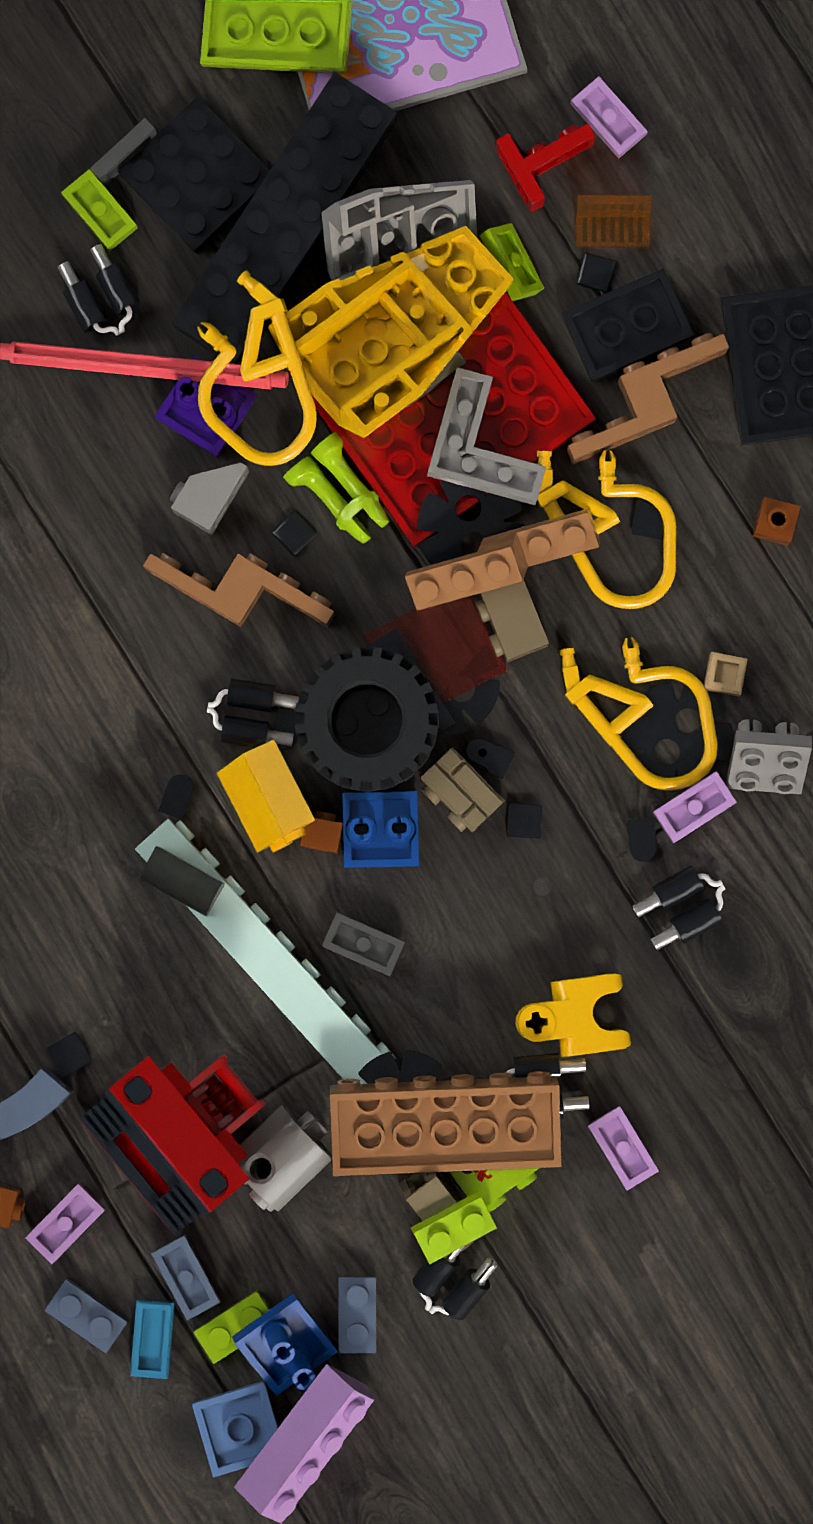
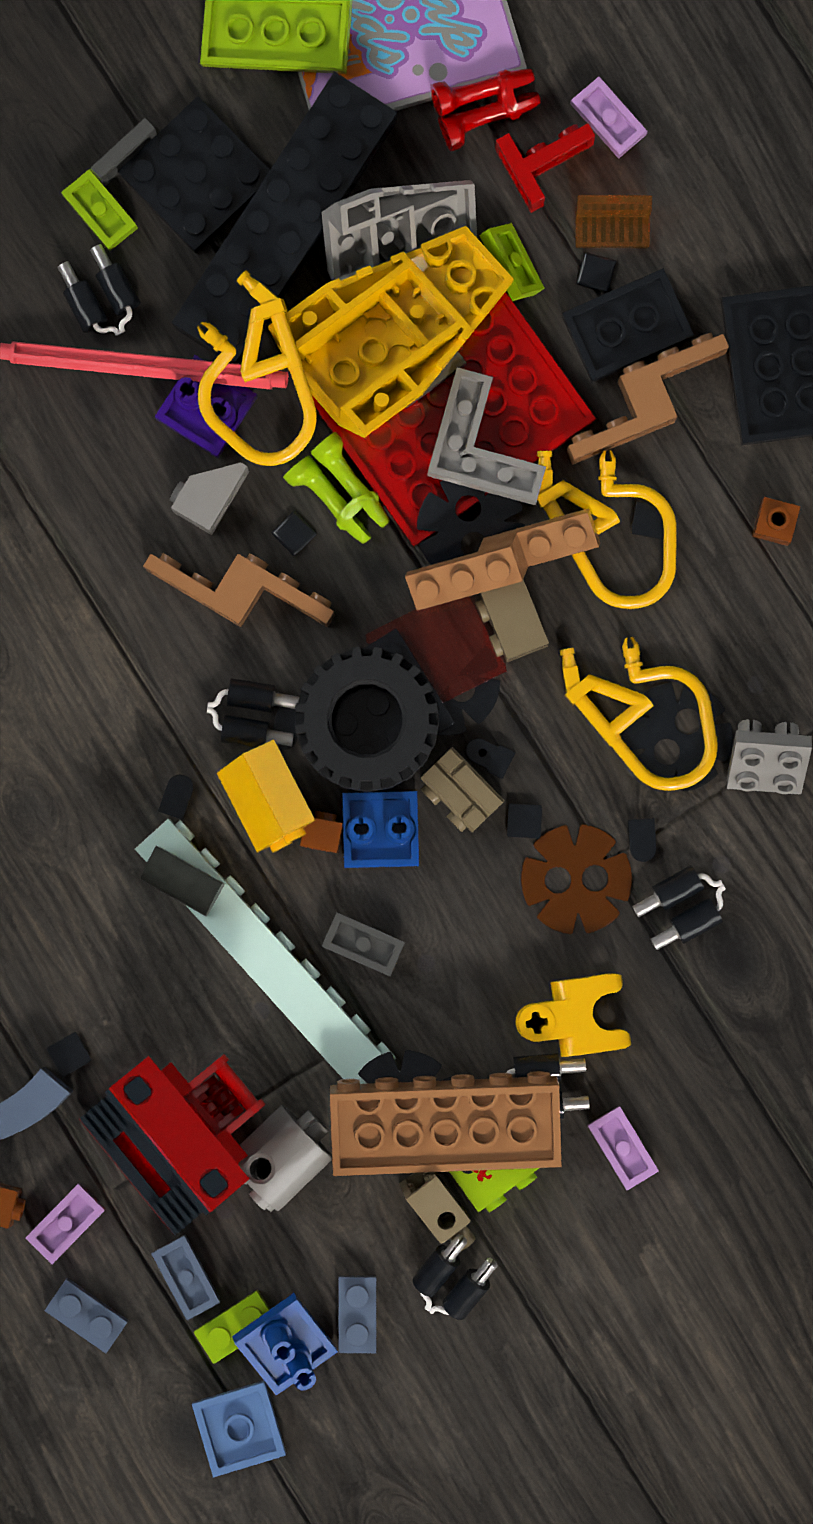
(152, 1339): dark azure tile -> none
(304, 1443): lavender slope -> none
(449, 98): none -> red piece
(453, 1227): lime plate -> none
(563, 907): none -> reddish brown piece
(694, 807): lavender plate -> none
(725, 674): tan tile -> none

